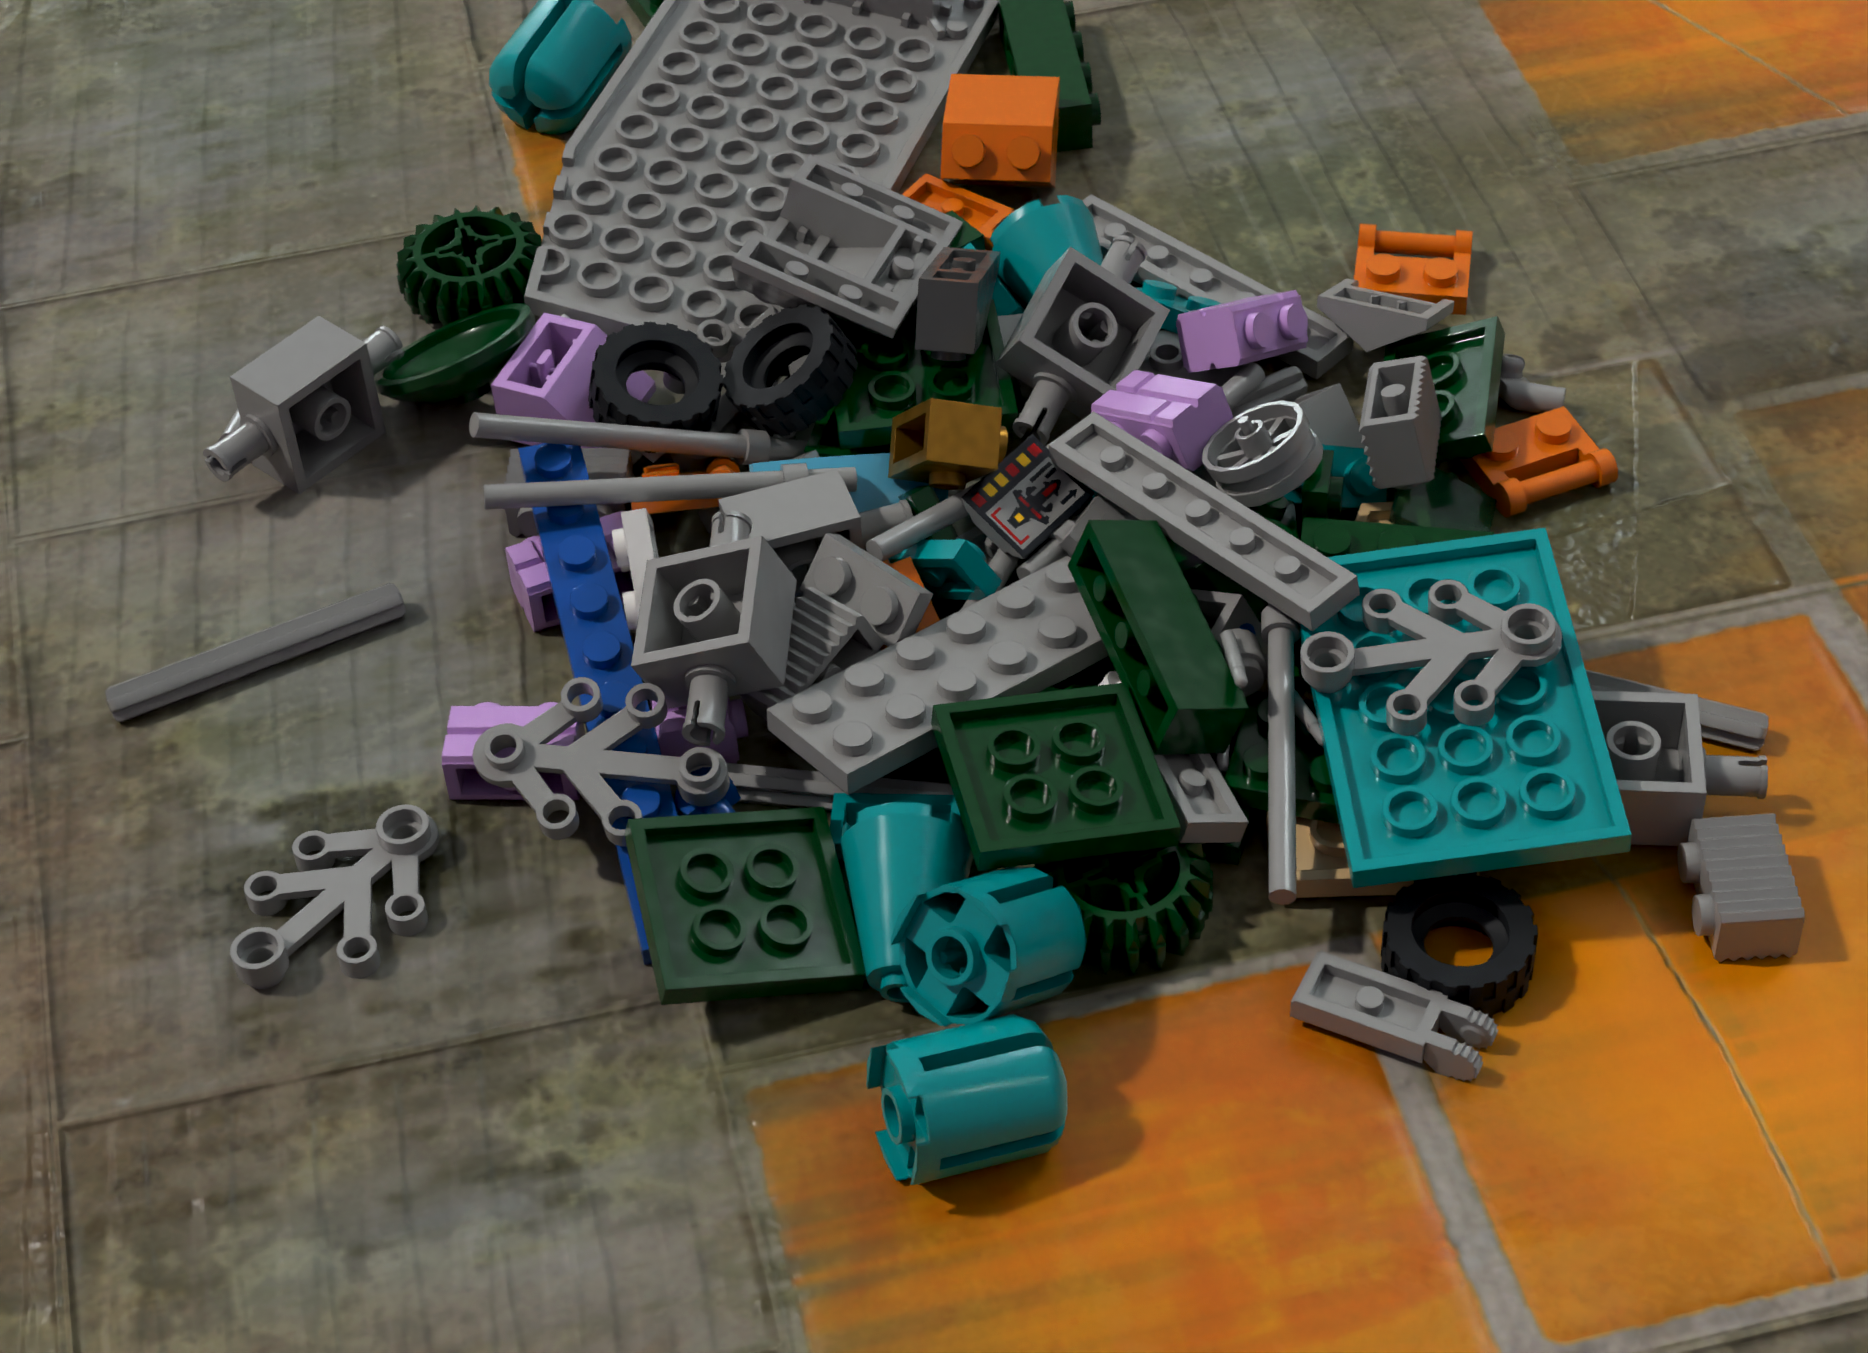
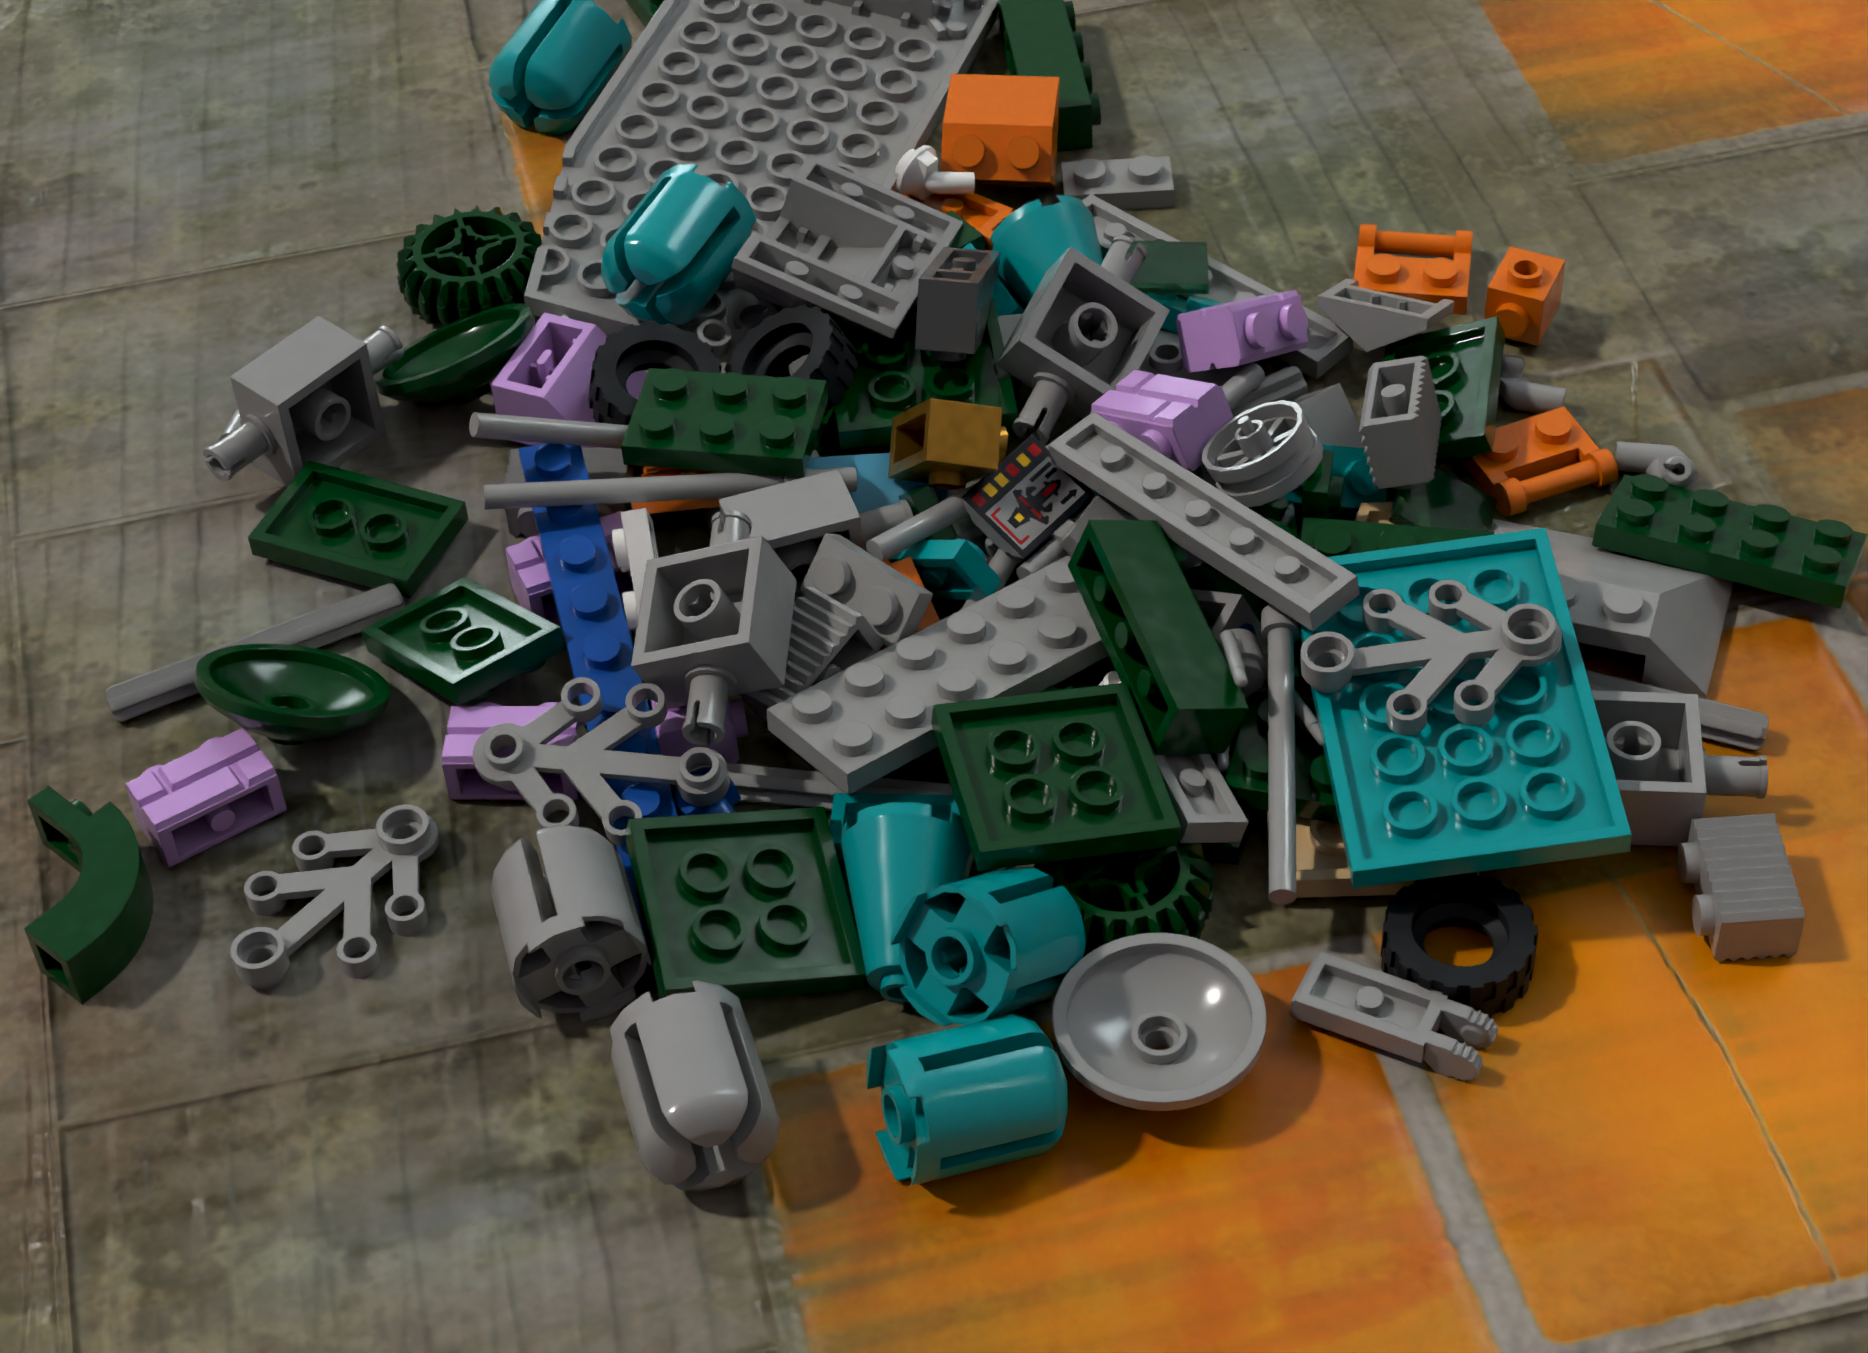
(109, 909): none -> dark green arch
(206, 796): none -> lavender brick
(291, 691): none -> dark green dish
(358, 528): none -> dark green plate
(464, 641): none -> dark green plate
(567, 919): none -> light grey cylinder
(676, 246): none -> teal cylinder
(694, 1087): none -> light grey cylinder
(725, 422): none -> dark green plate
(920, 176): none -> white plate
(1124, 183): none -> light grey plate
(1166, 996): none -> light grey dish
(1172, 268): none -> clear green piece
(1525, 294): none -> orange brick
(1641, 608): none -> light grey slope
(1657, 460): none -> light grey arm
(1731, 539): none -> dark green plate

